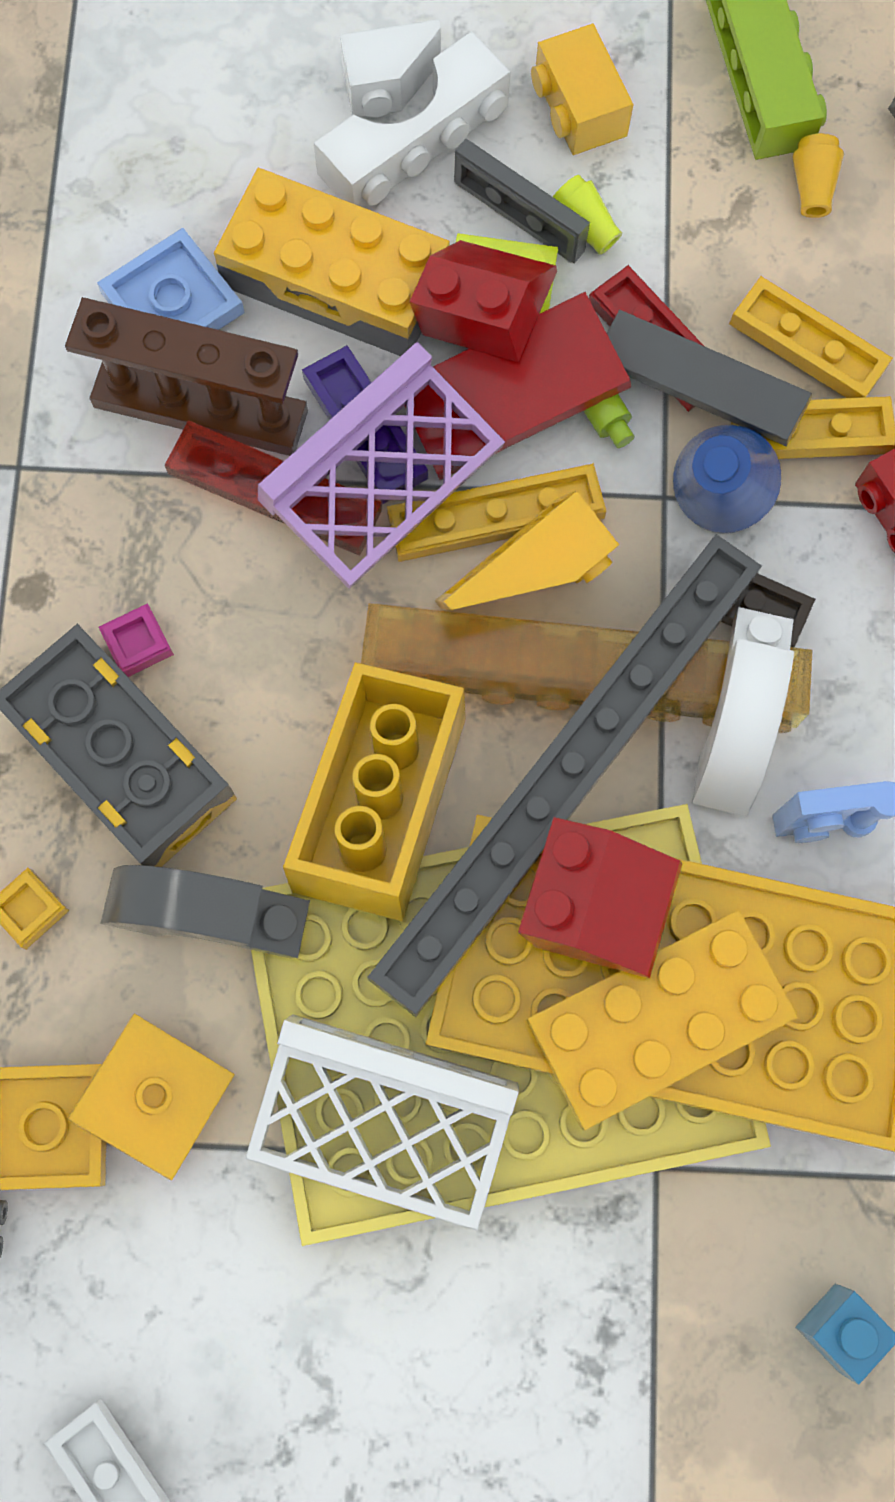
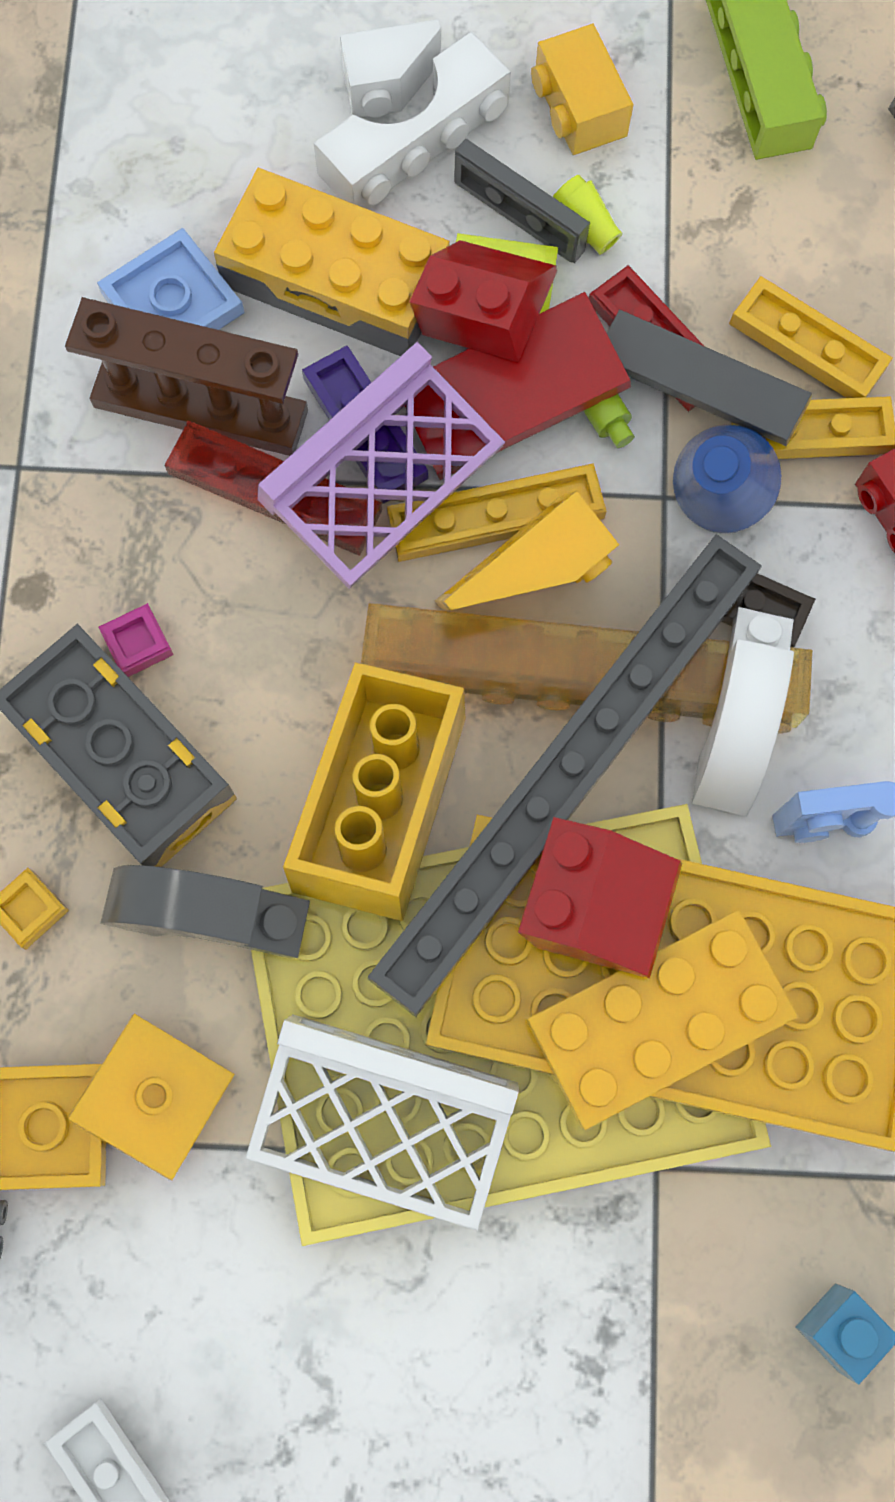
(817, 172): yellow cone -> none

